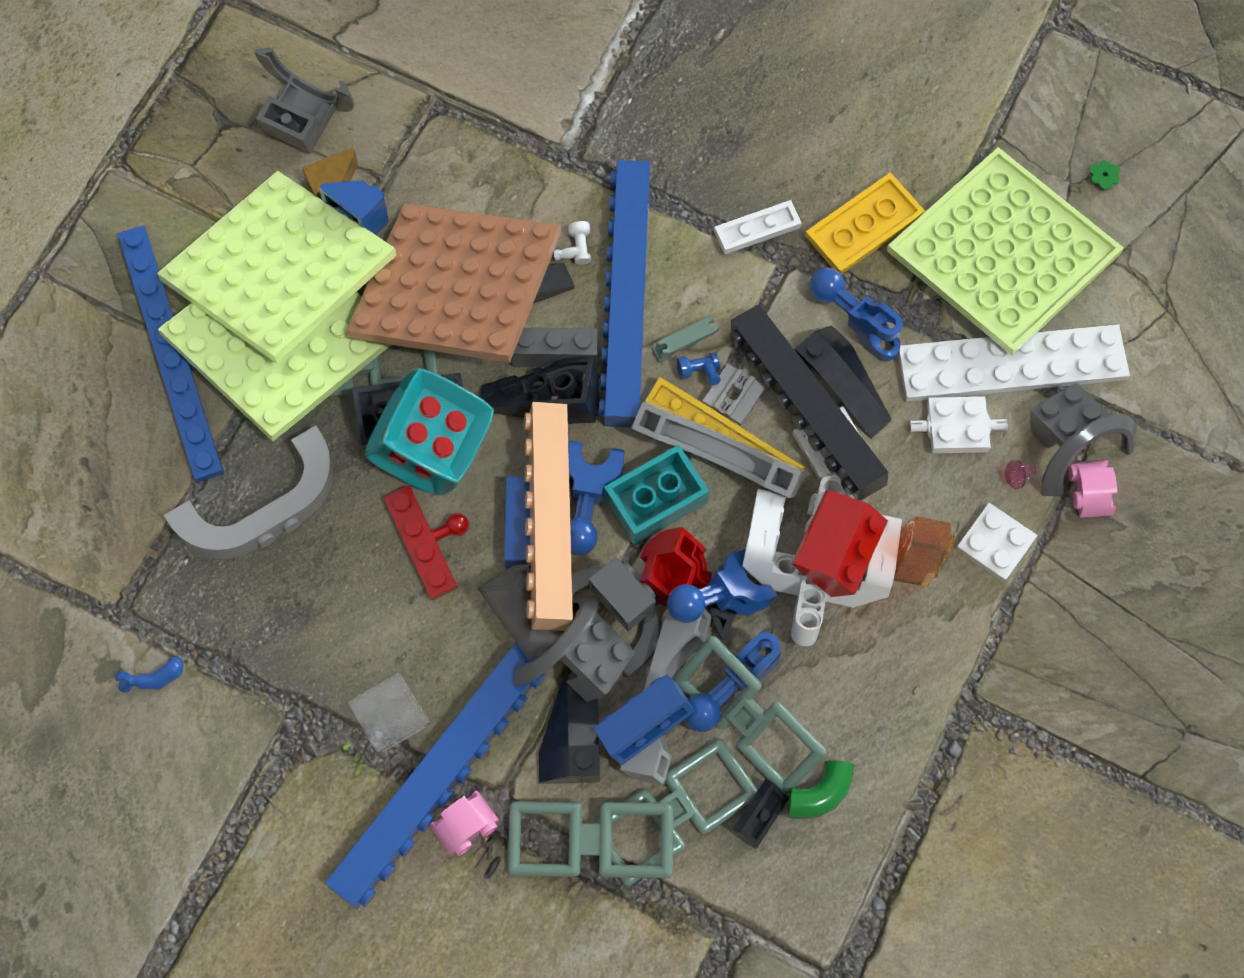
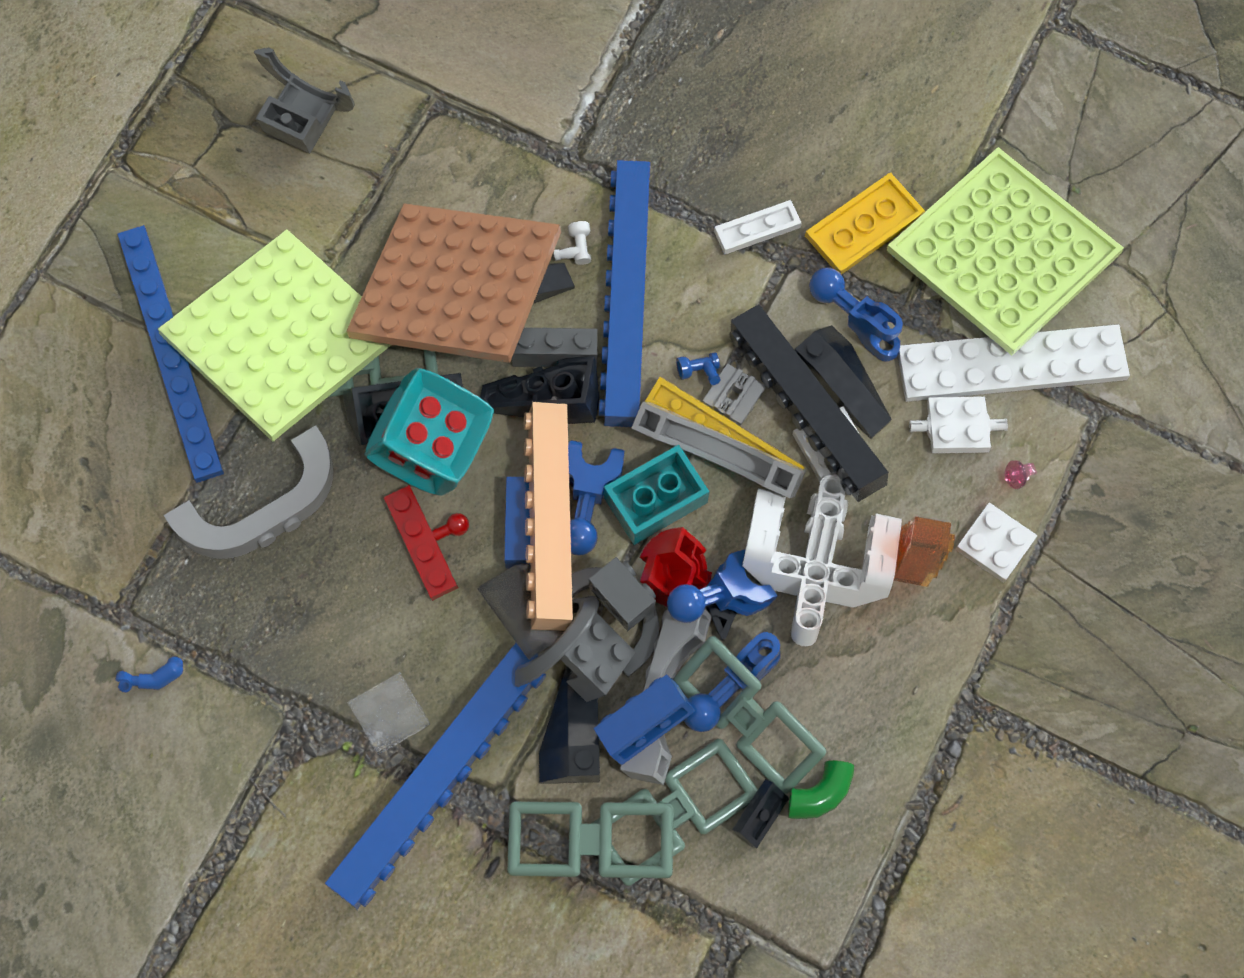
(277, 265): yellowish green plate -> none
(332, 169): pearl gold slope -> none
(358, 202): blue slope -> none
(464, 822): bright pink cylinder -> none
(684, 338): sand green piece -> none
(839, 543): red slope -> none
(1073, 422): dark grey piece -> none
(1094, 488): bright pink cylinder -> none
(1105, 174): green plant -> none

